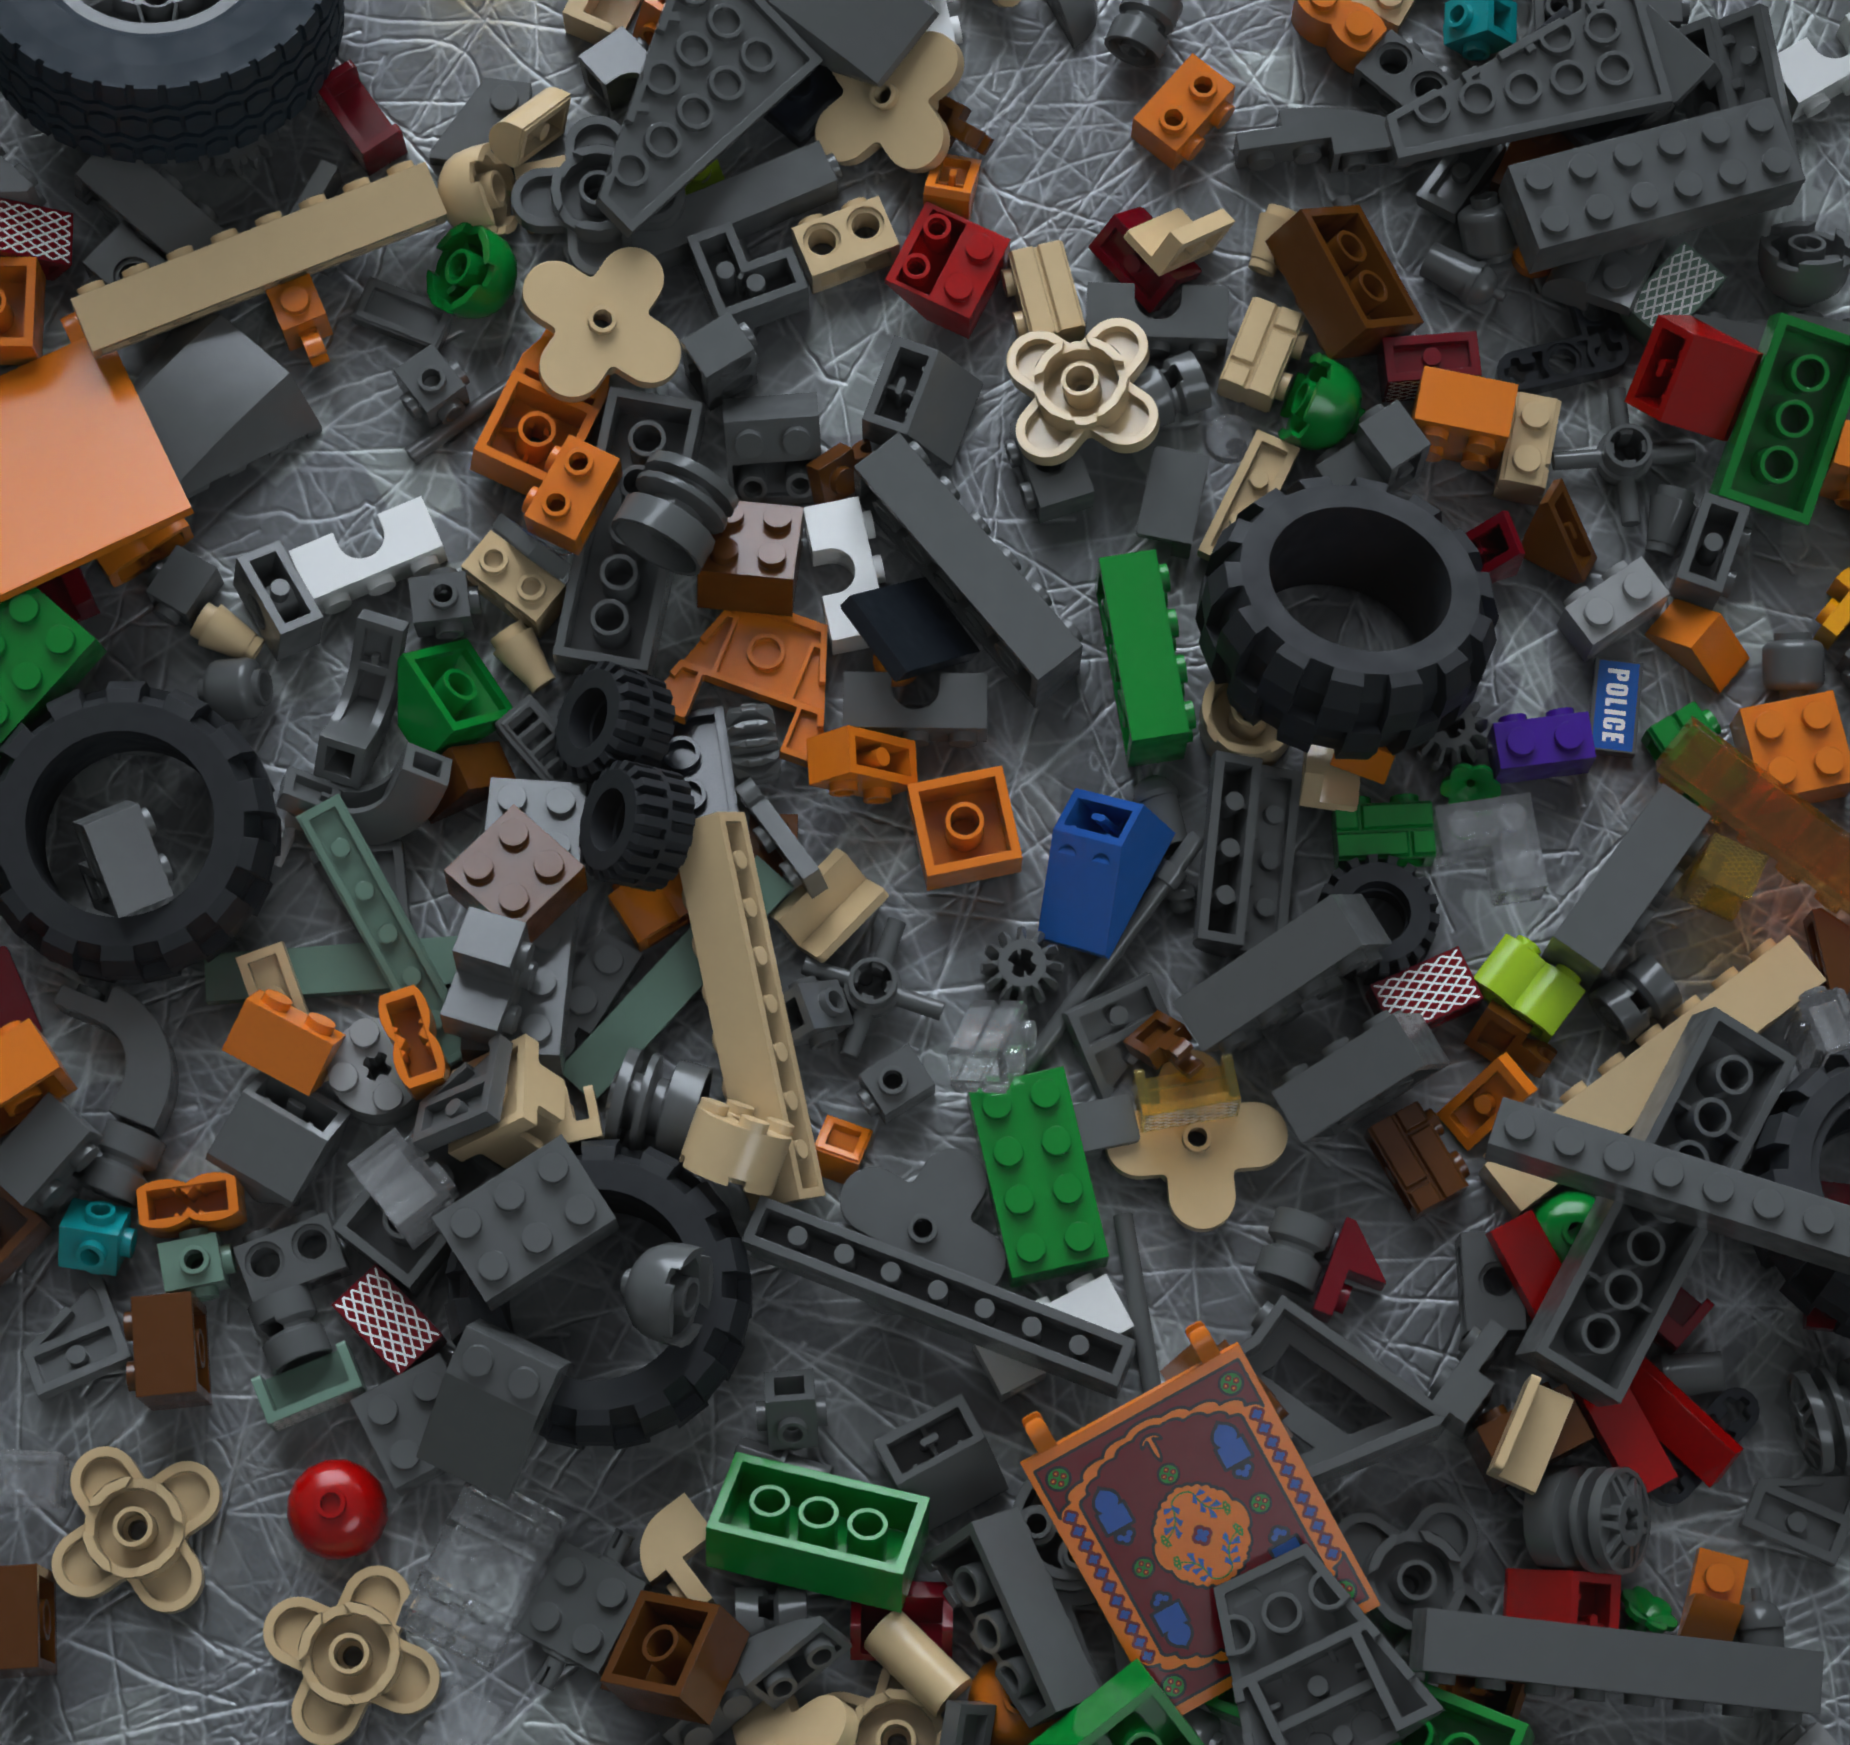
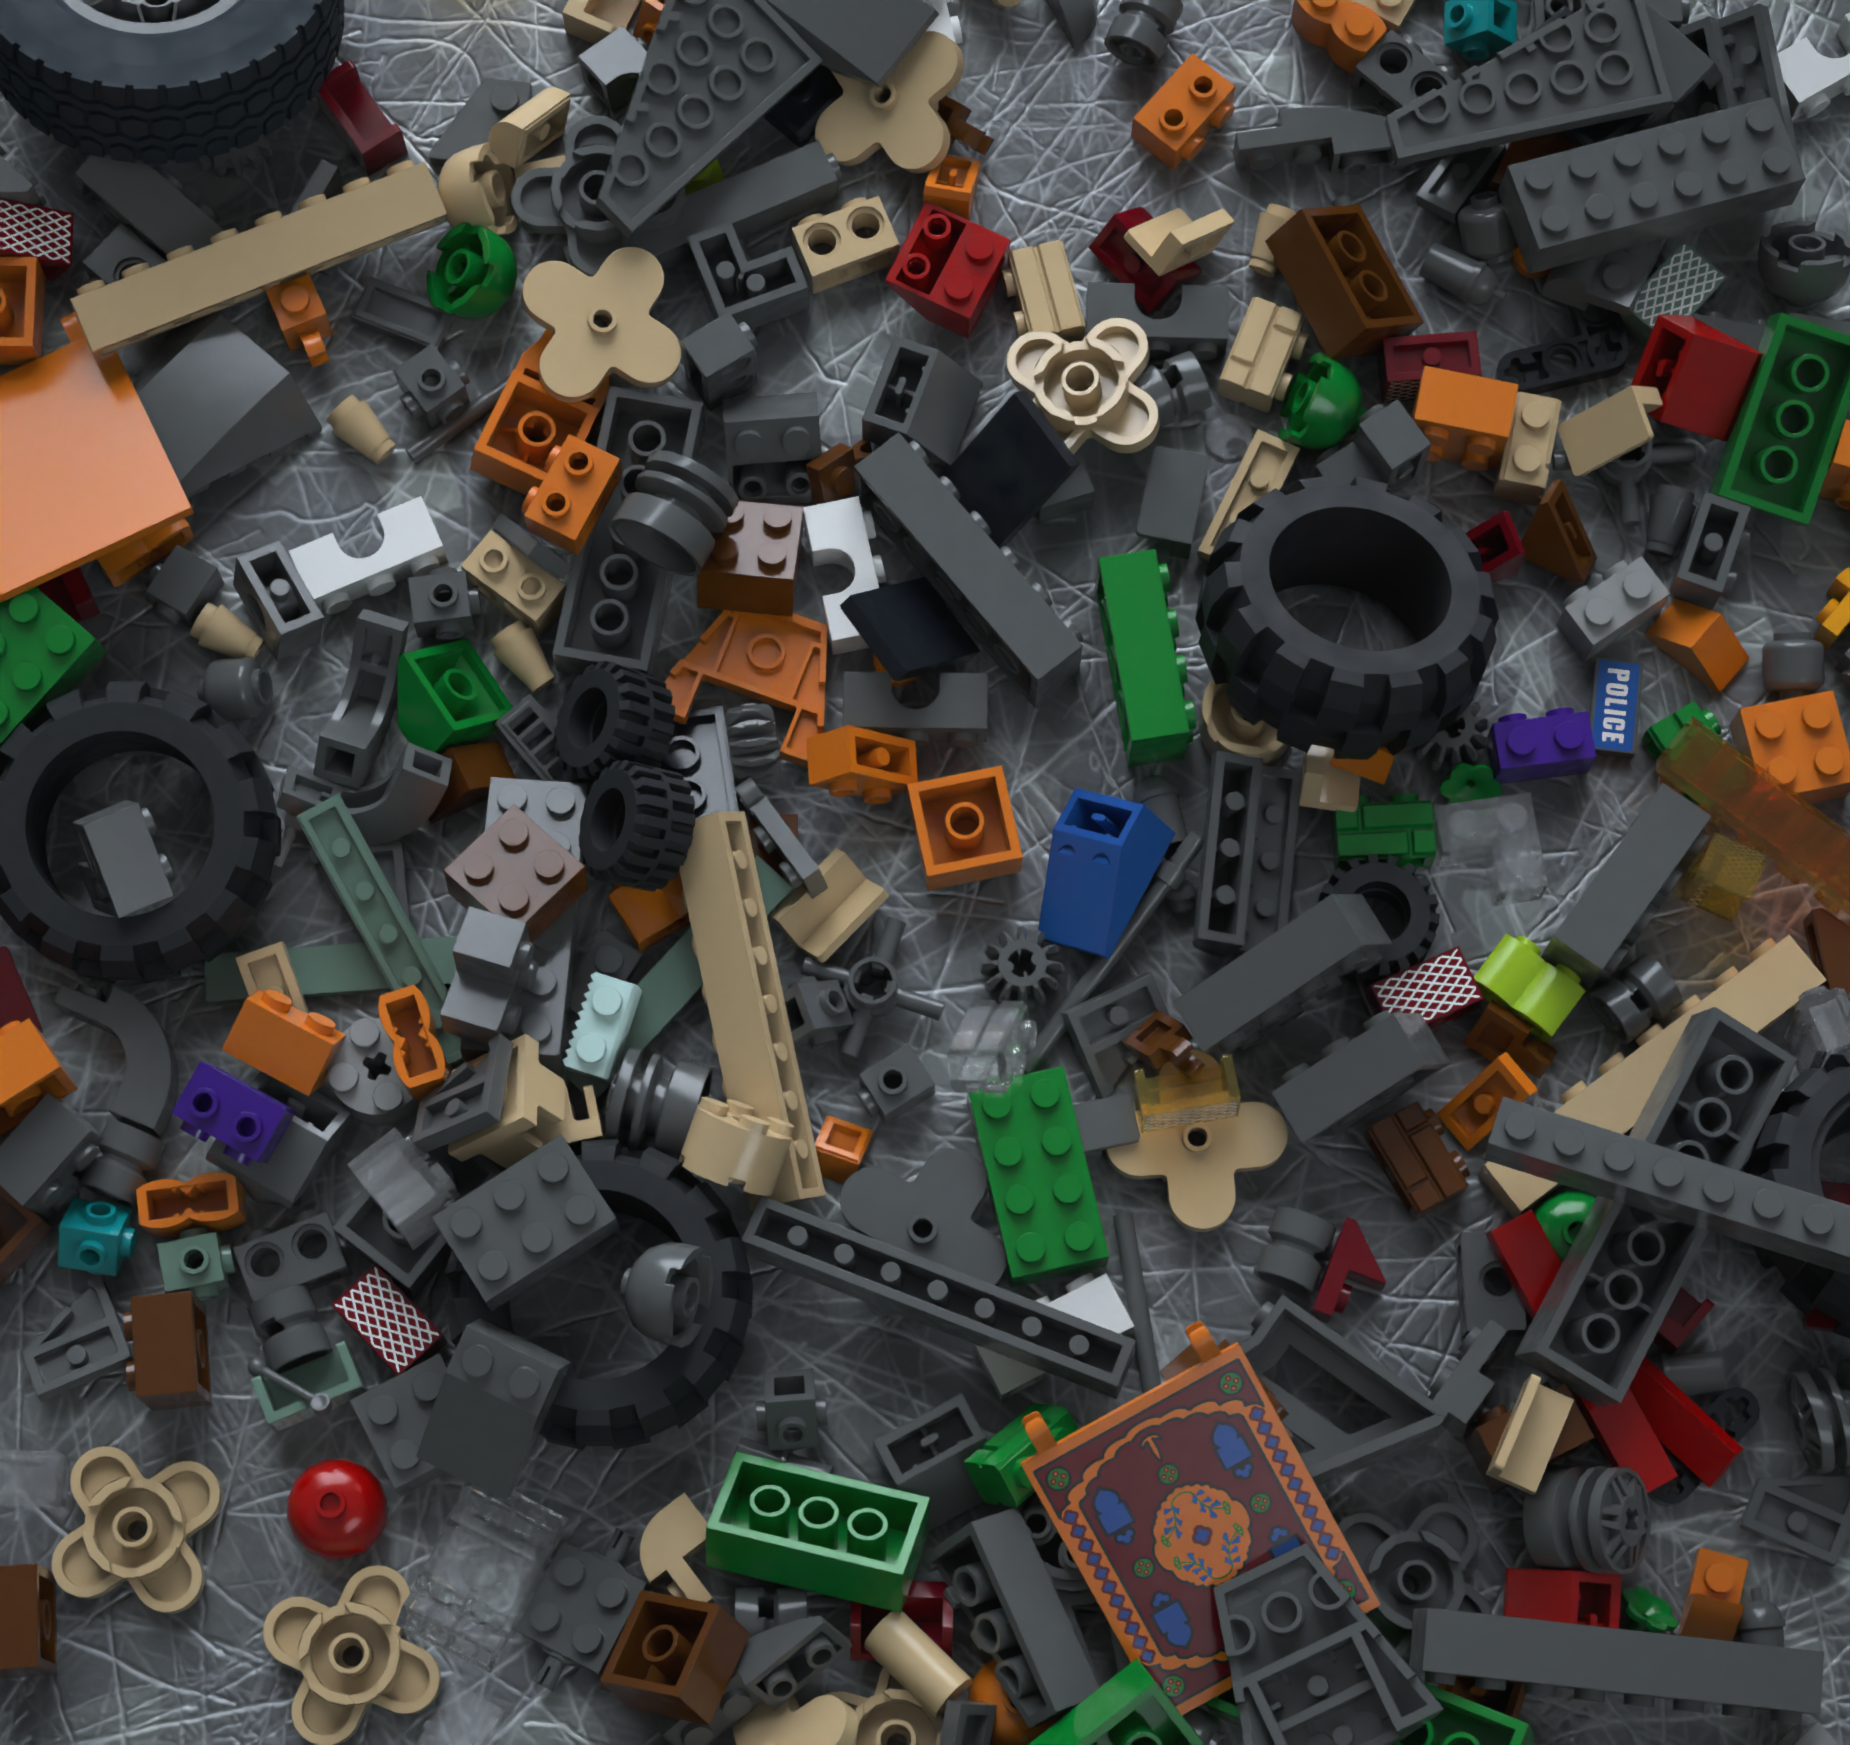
(232, 1113): none -> dark purple brick
(320, 1402): none -> dark grey hinge
(360, 428): none -> tan cone
(602, 1027): none -> light aqua brick
(997, 1466): none -> green brick
(1011, 468): none -> black tile
(1609, 429): none -> tan panel

